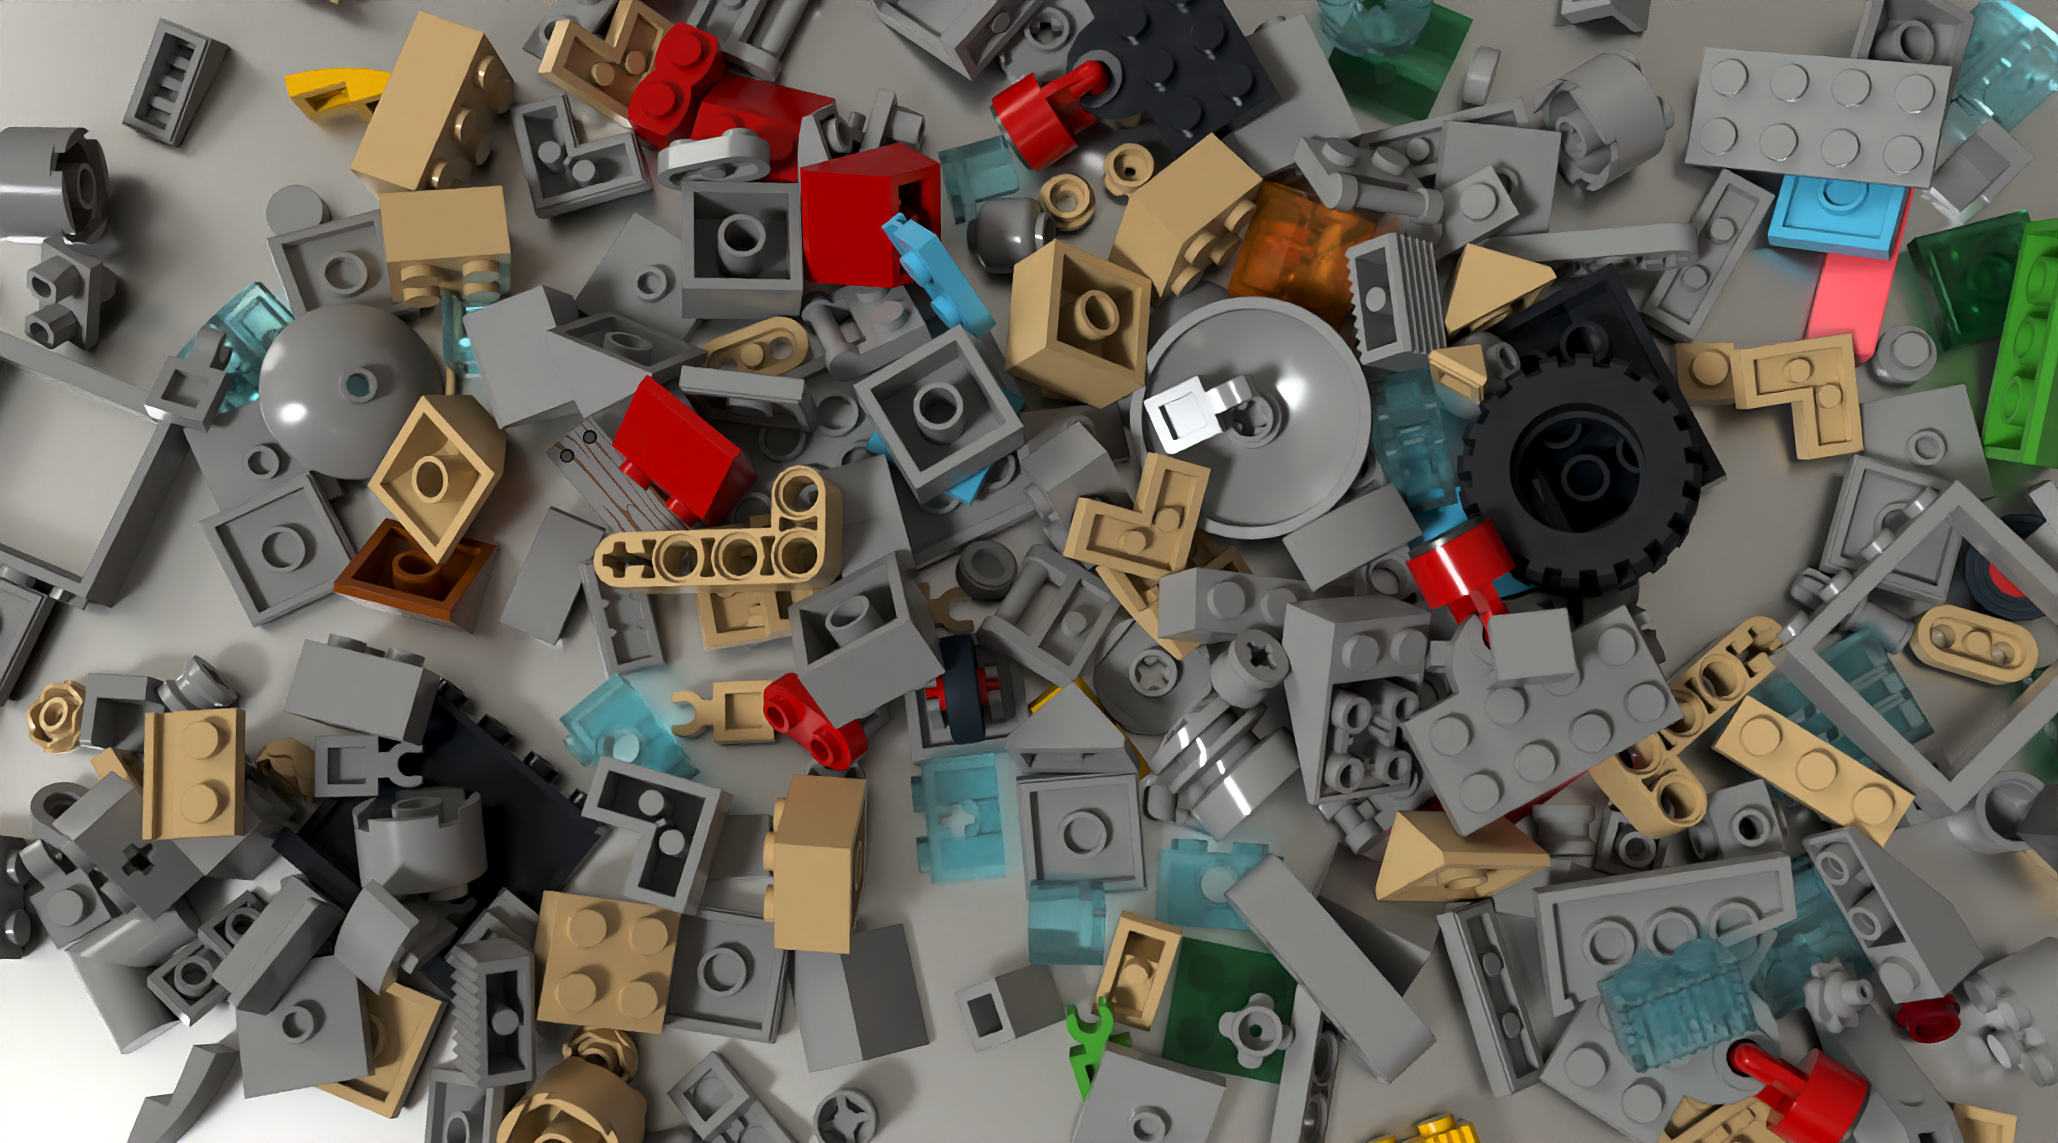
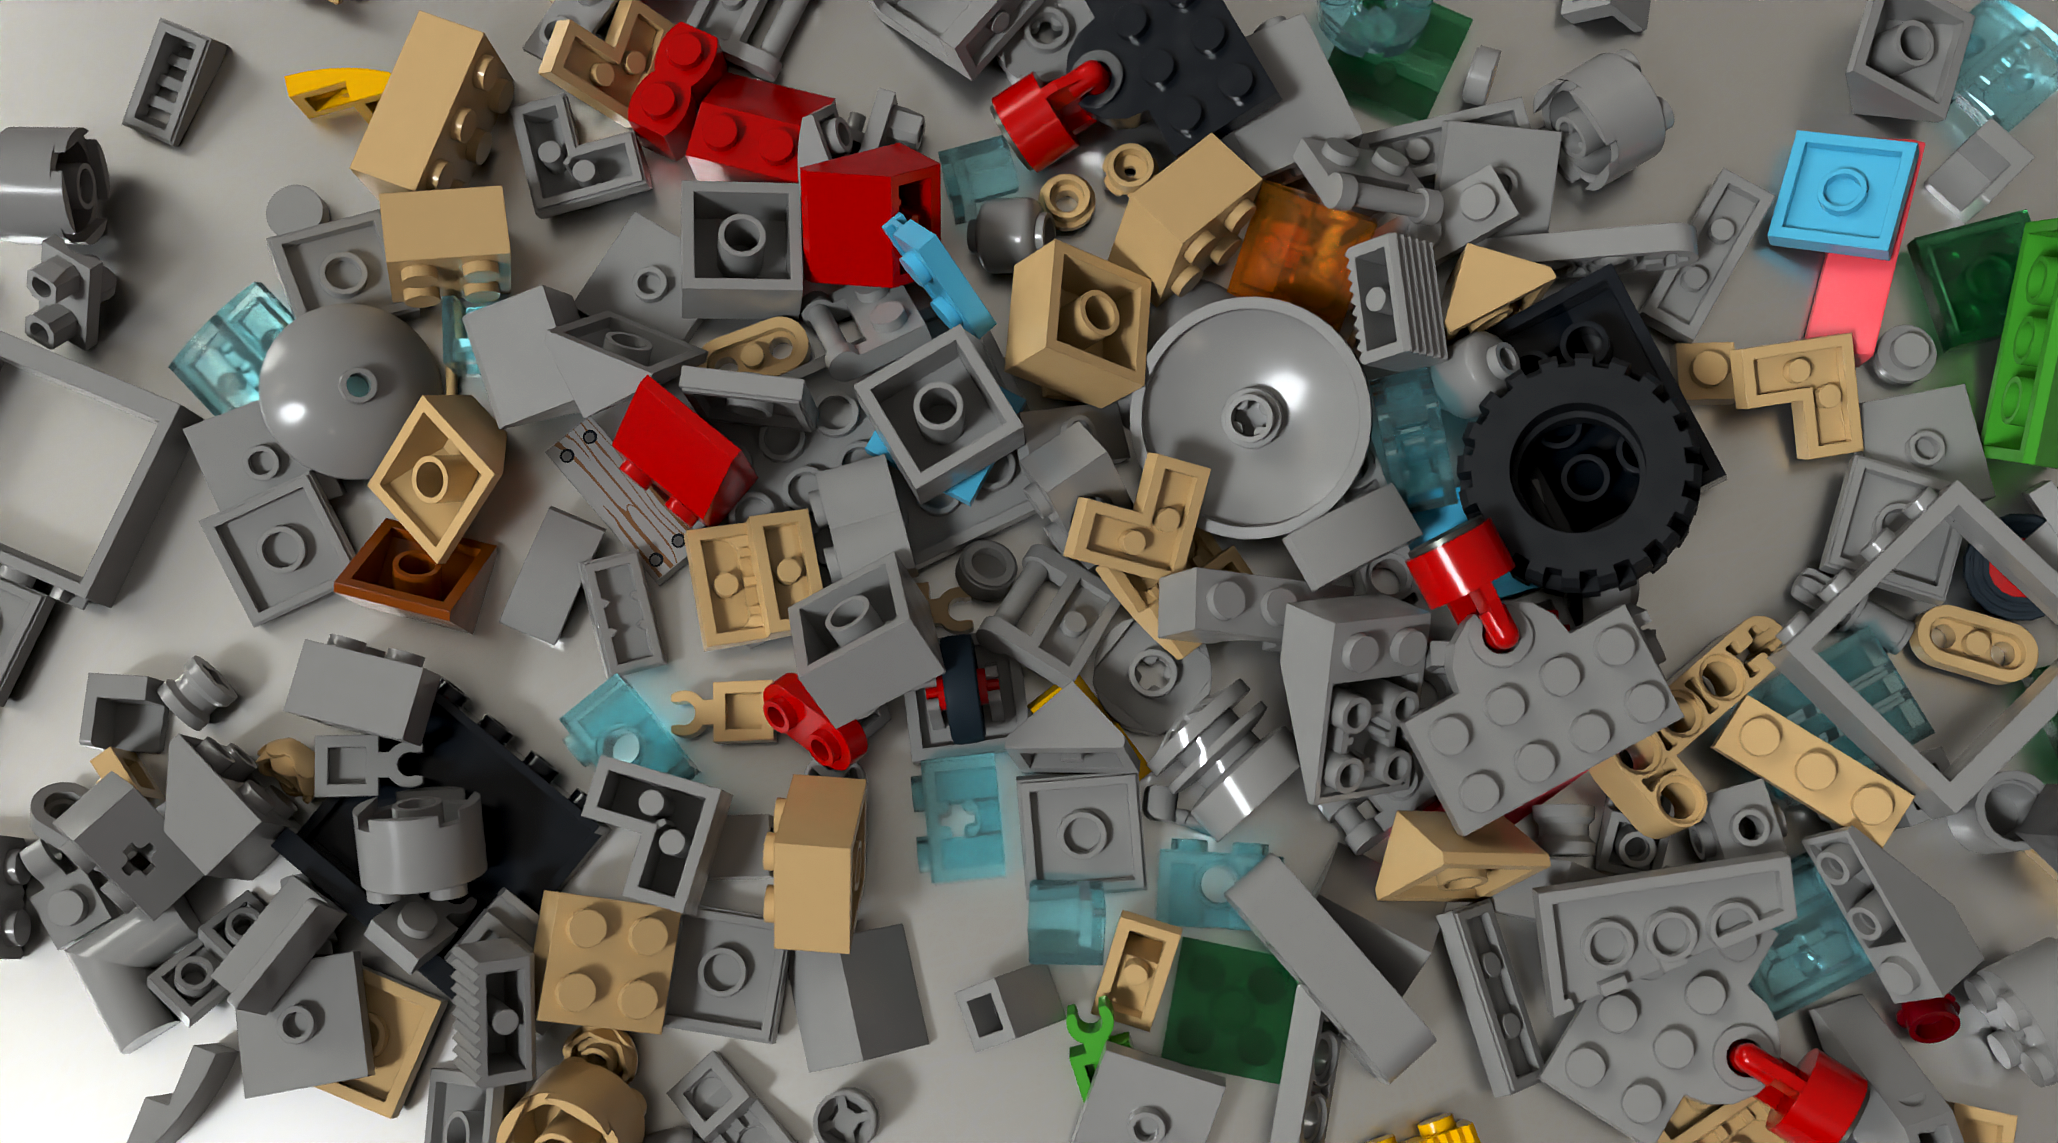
(57, 717): tan plate -> none
(193, 388): light grey plate -> none
(194, 774): tan plate -> none
(376, 937): light grey slope -> none
(720, 548): tan beam -> none
(729, 158): light grey plate -> none
(1192, 411): plate -> none
(1249, 668): light grey wheel -> none
(1273, 1034): light grey plate -> none
(1460, 371): tan slope -> none
(1530, 649): light grey panel -> none
(1677, 1004): clear light blue brick -> none
(1819, 117): light grey plate -> none
(1836, 994): light grey plant -> none

